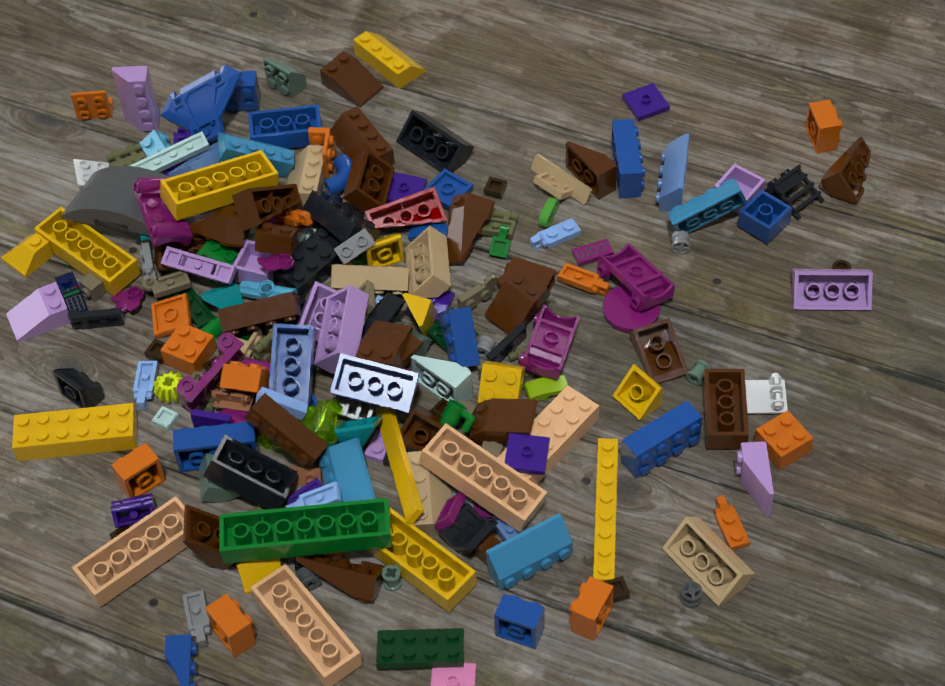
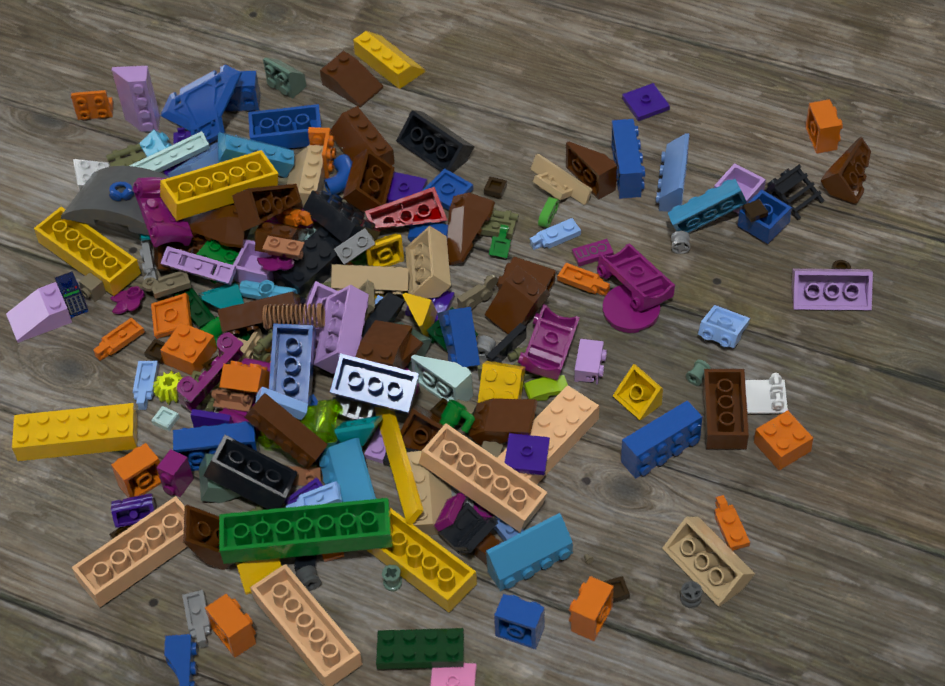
(29, 254): yellow slope -> none
(78, 387): black slope -> none
(96, 318): black plate -> none
(116, 195): none -> blue piece
(118, 338): none -> orange hinge
(175, 473): none -> magenta brick
(273, 314): none -> medium nougat piece
(280, 246): none -> nougat hinge
(357, 580): reddish brown wedge -> none
(589, 361): none -> lavender hinge
(605, 509): yellow plate -> none
(659, 351): reddish brown slope -> none
(723, 326): none -> light blue plate
(755, 210): none -> dark brown tile
(755, 474): lavender slope -> none

